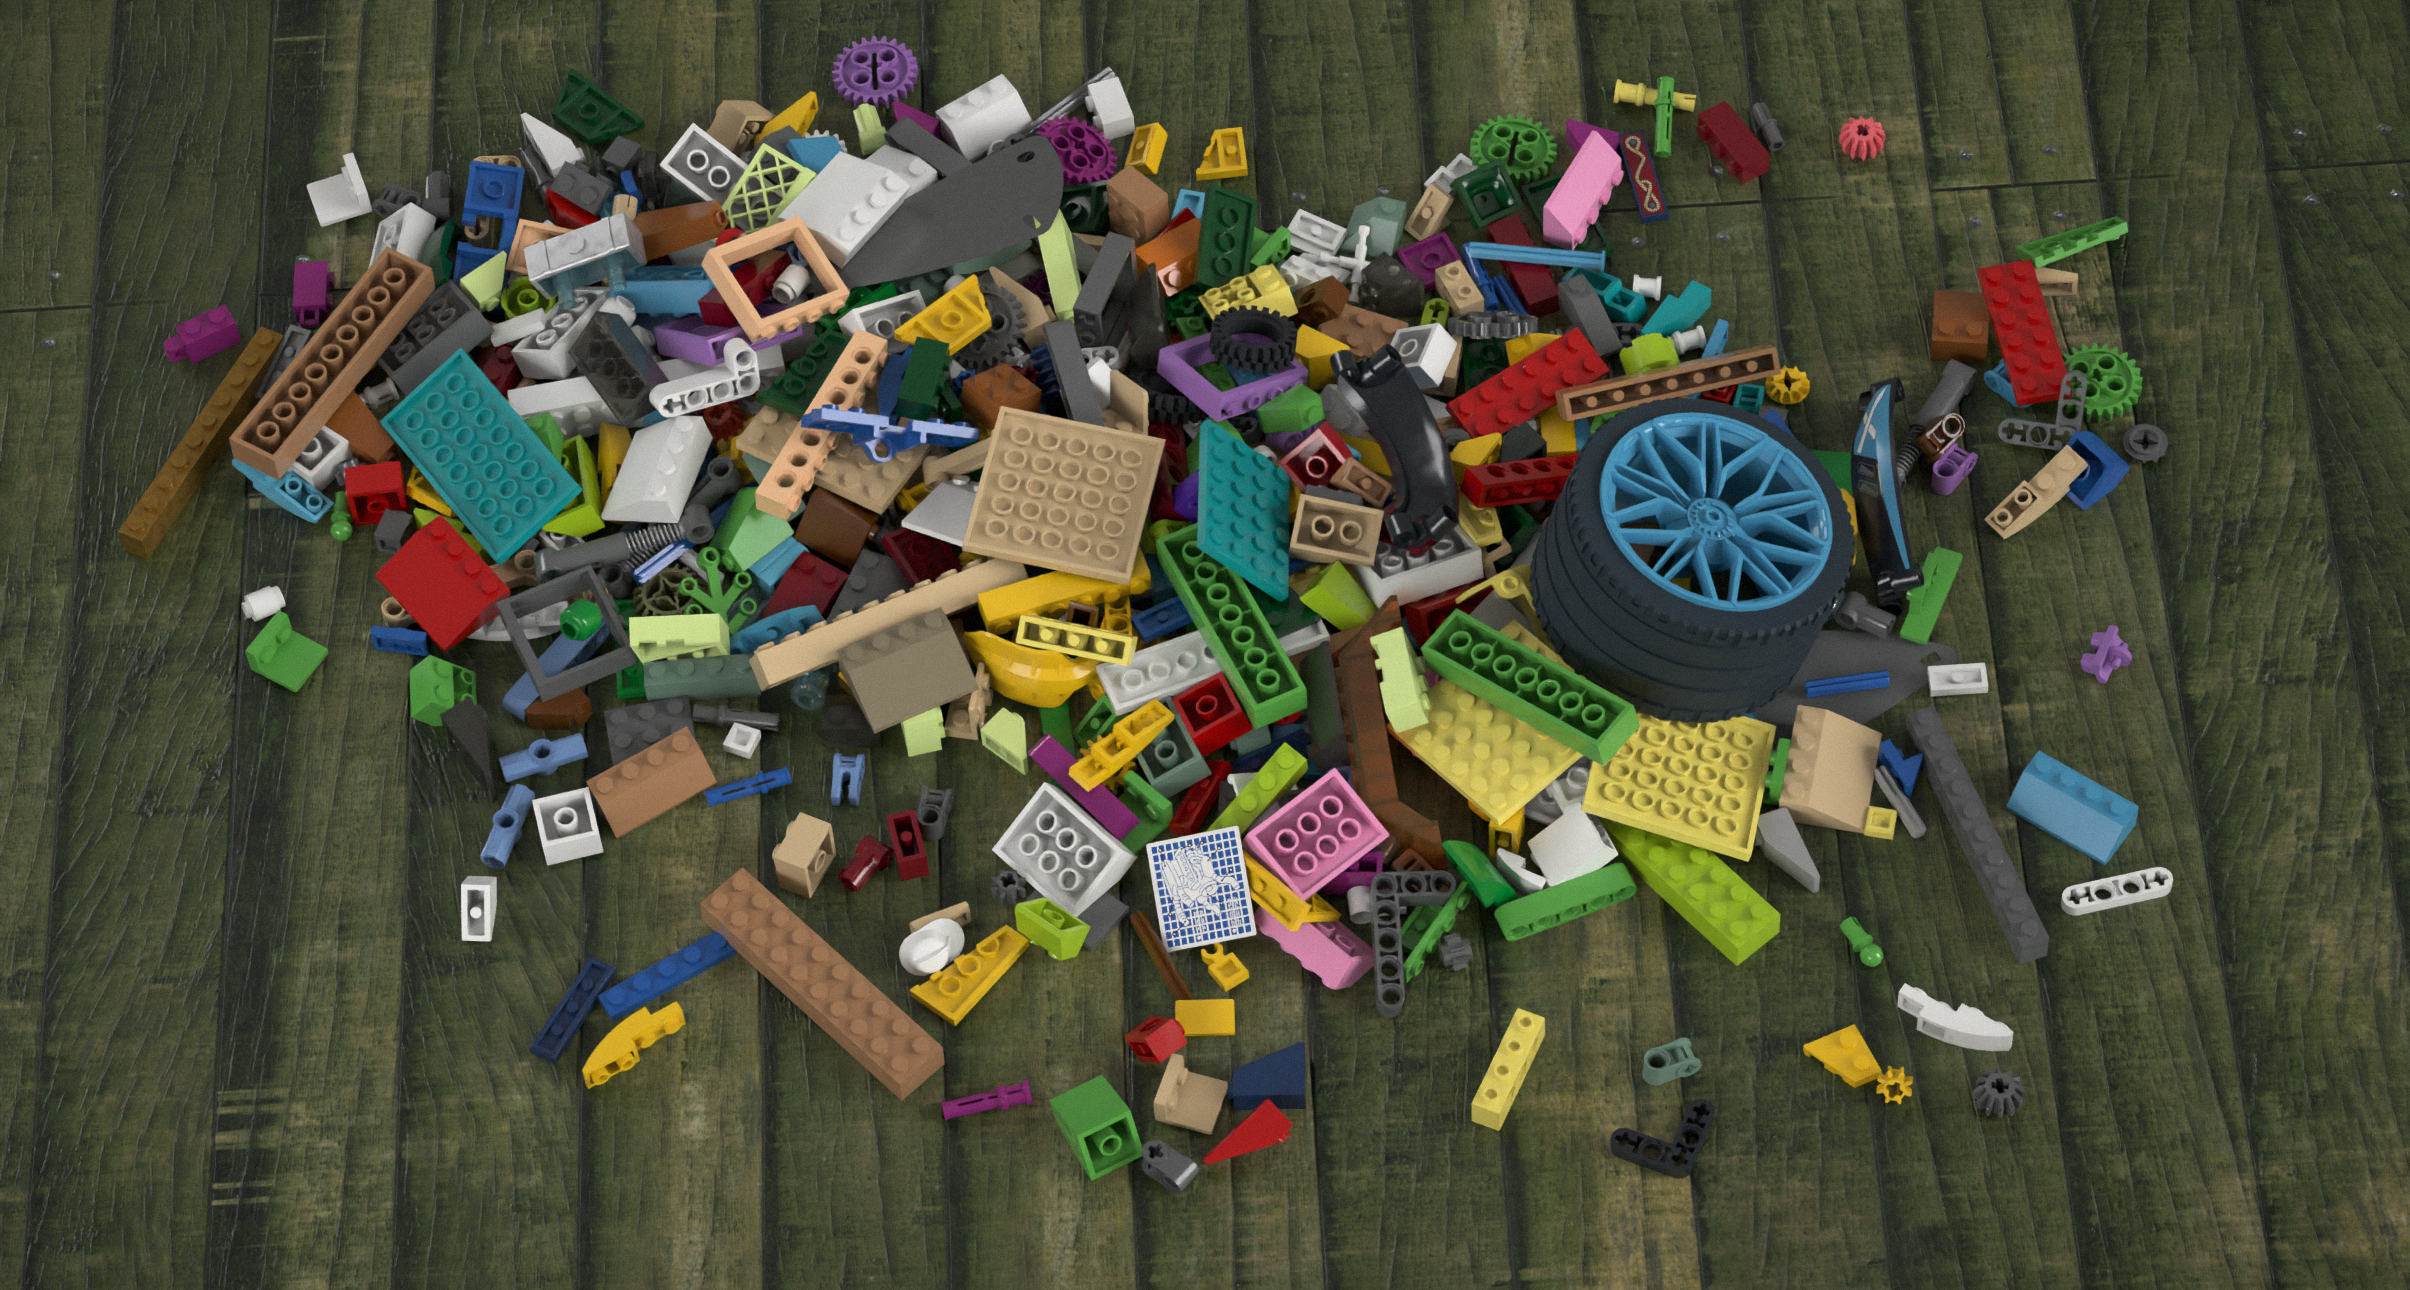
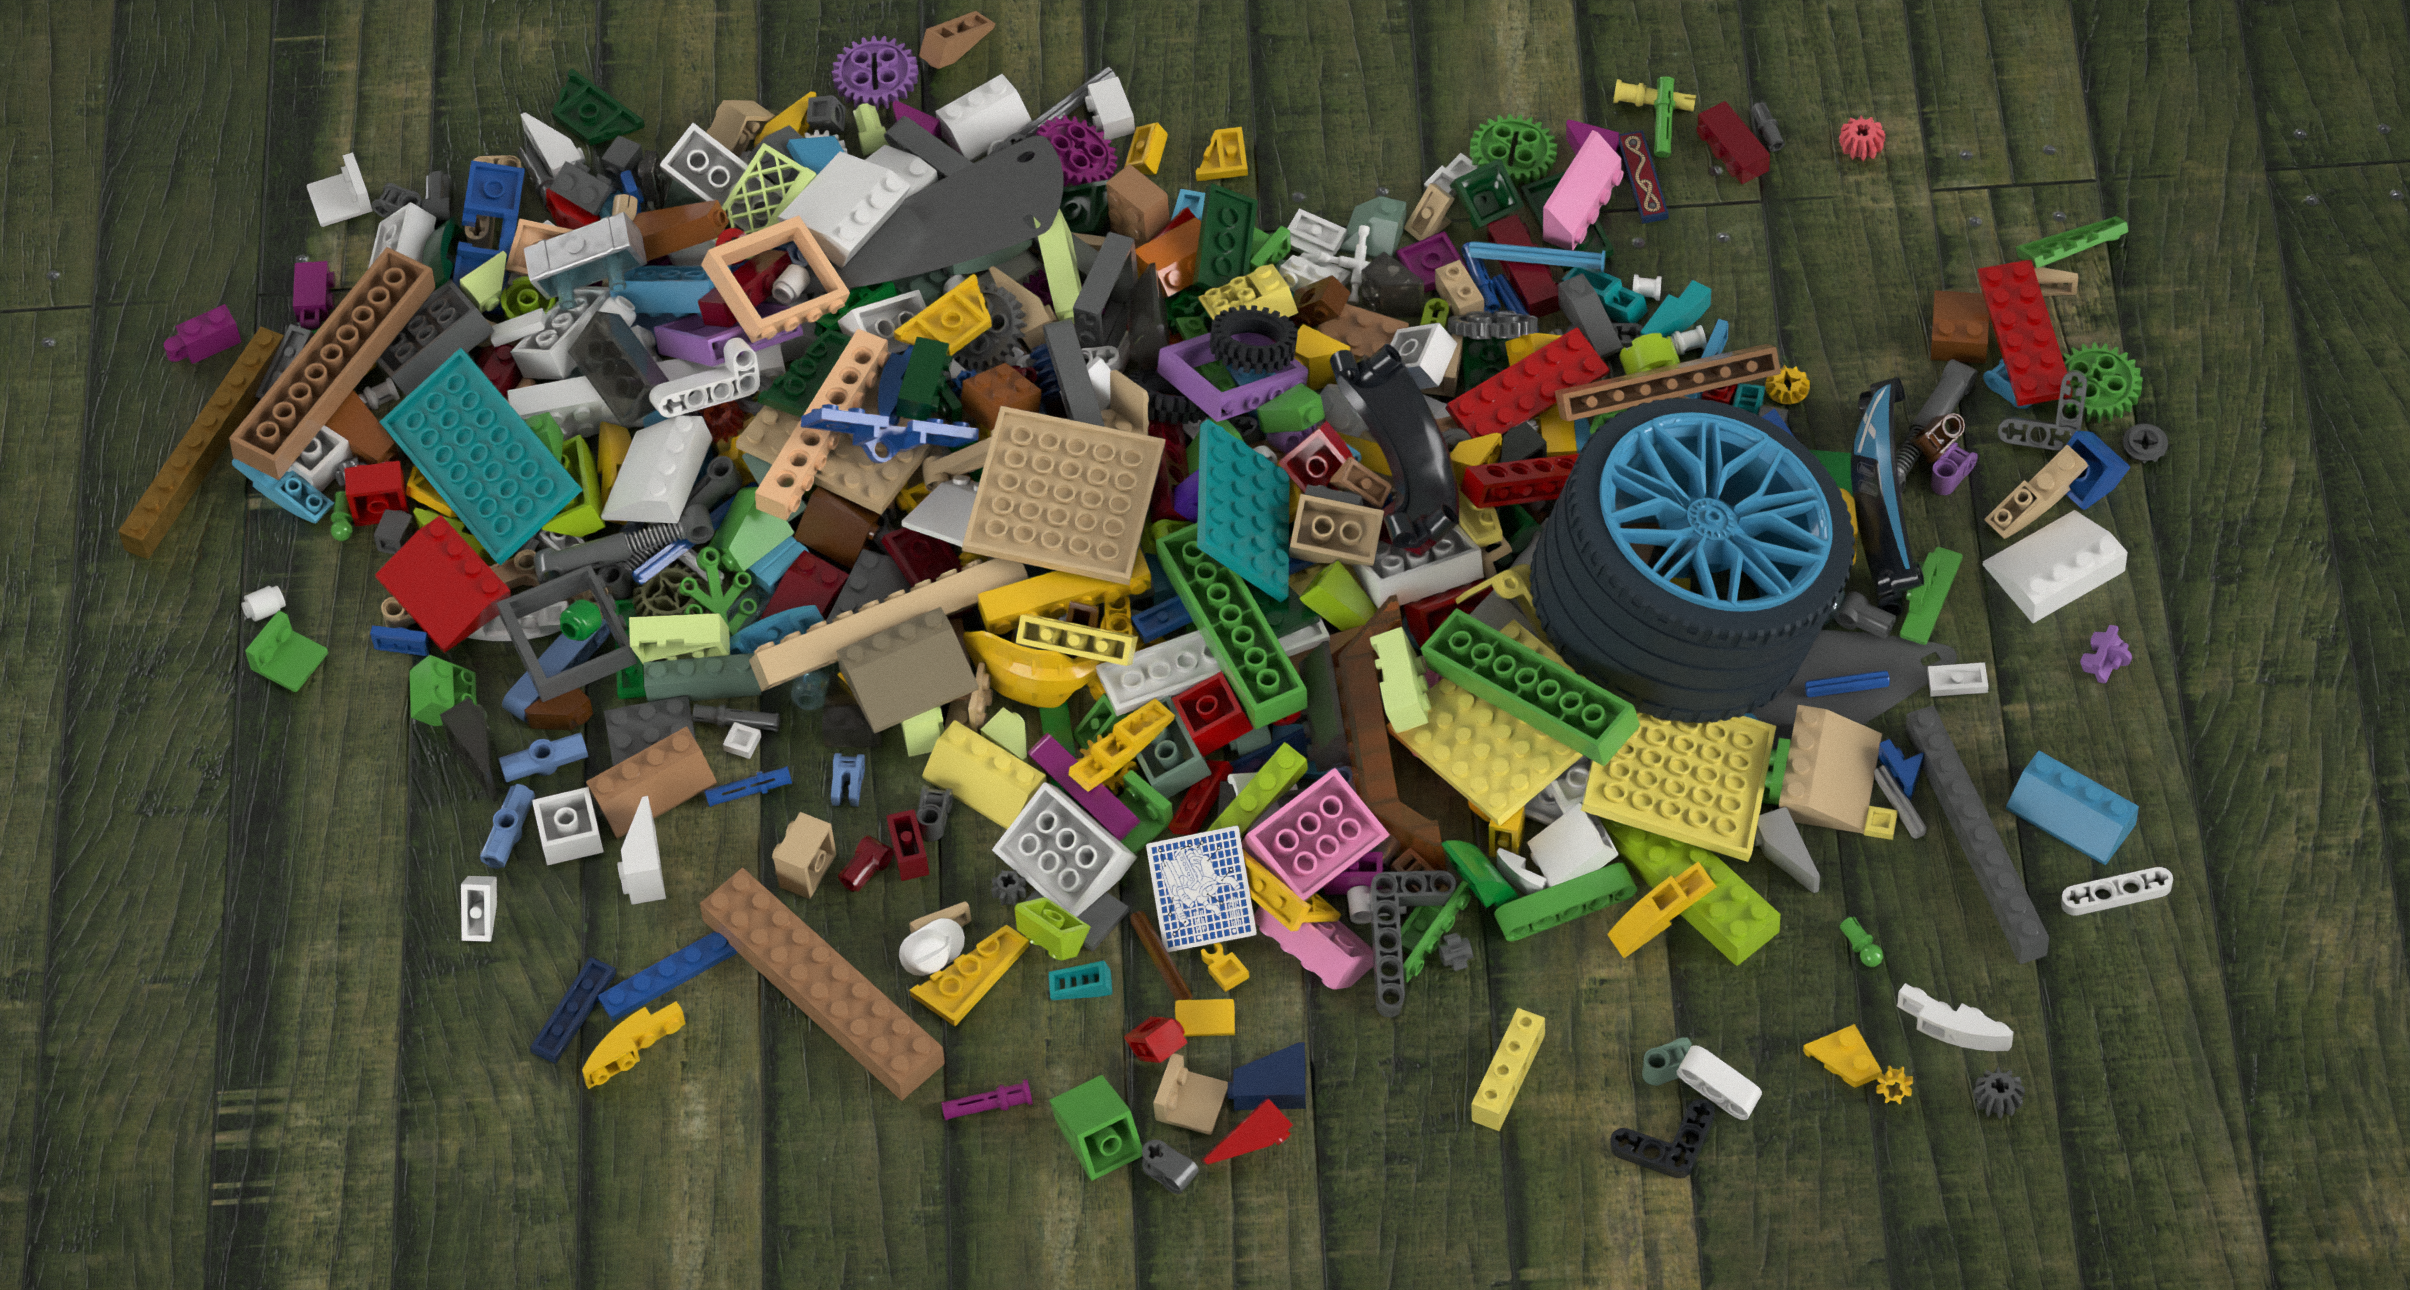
(641, 863): none -> white slope
(826, 114): none -> dark grey brick
(953, 38): none -> medium nougat slope
(982, 774): none -> light yellow slope
(1082, 990): none -> teal slope
(1658, 907): none -> yellow slope
(1719, 1082): none -> white beam
(2057, 564): none -> white slope

